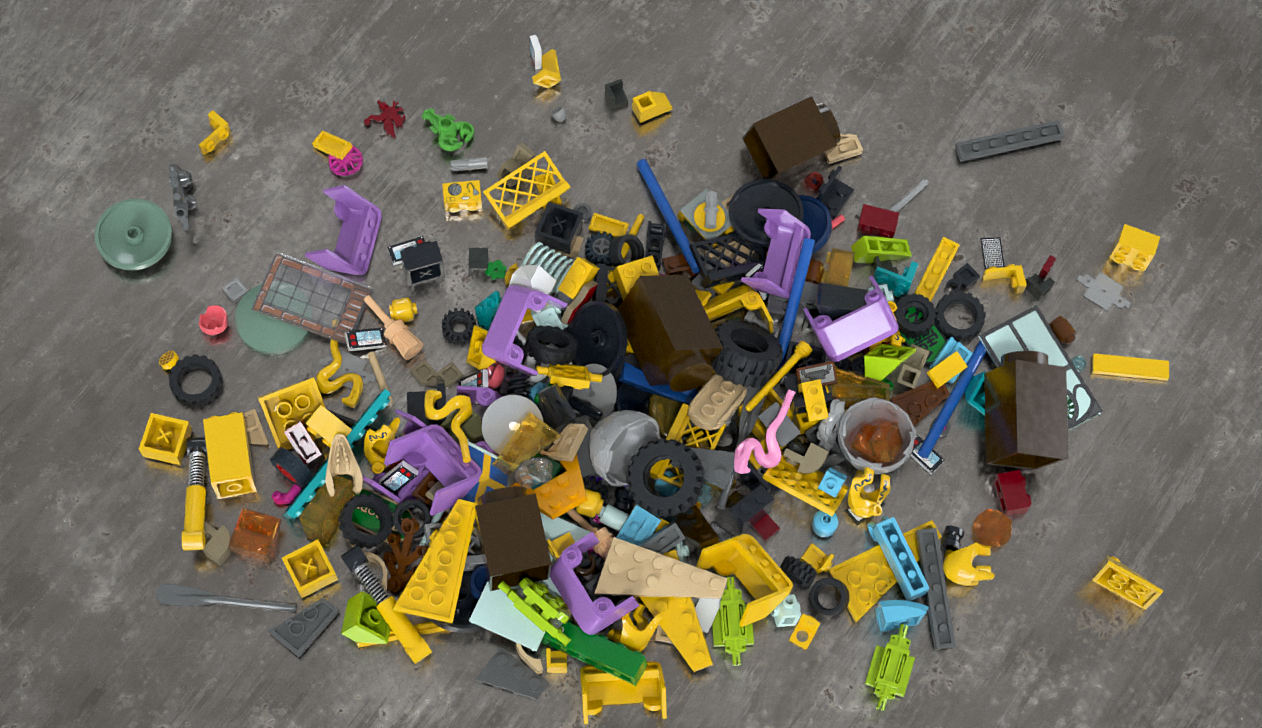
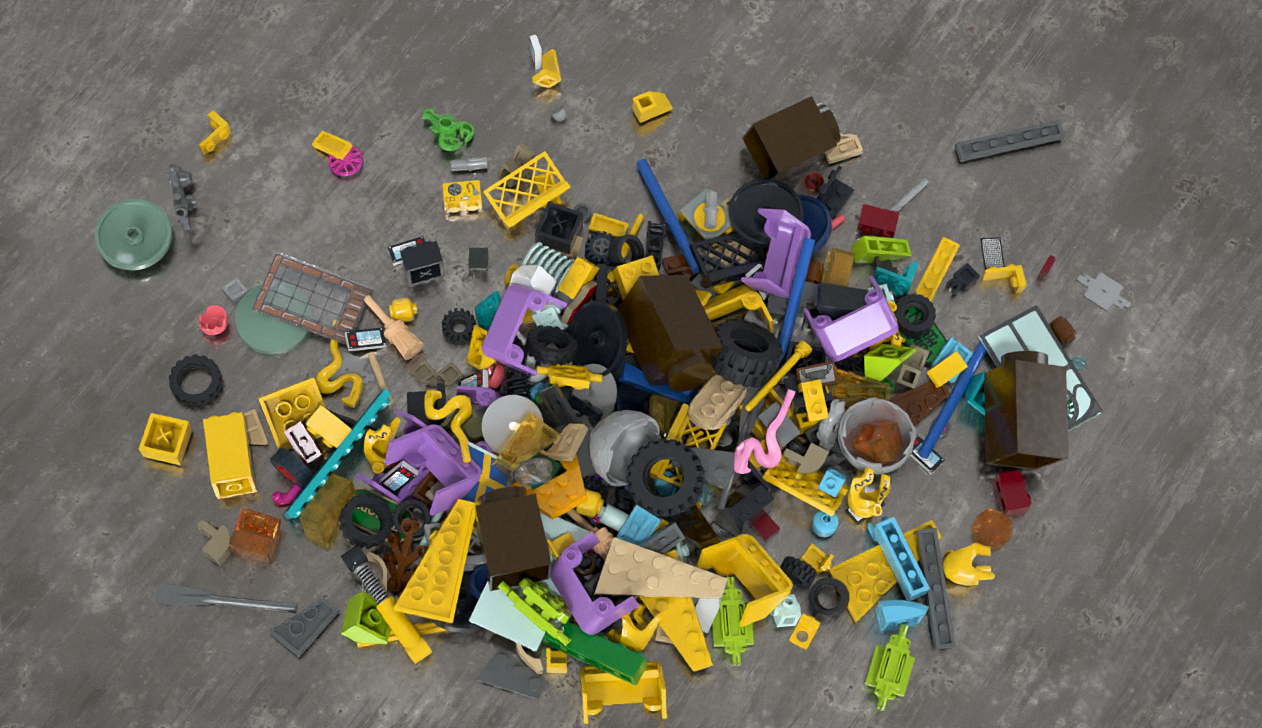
(168, 360): yellow tile -> none
(193, 535): yellow piece -> none
(309, 568): yellow brick -> none
(342, 462): tan animal -> none
(357, 233): medium lavender windscreen -> none
(387, 116): dark red piece -> none
(492, 267): green plant -> none
(615, 94): pearl dark grey panel -> none
(952, 538): black wheel -> none
(966, 300): black tyre -> none
(1038, 287): pearl dark grey panel -> none
(1126, 582): yellow slope -> none
(1130, 367): yellow tile -> none
(1134, 247): yellow brick -> none

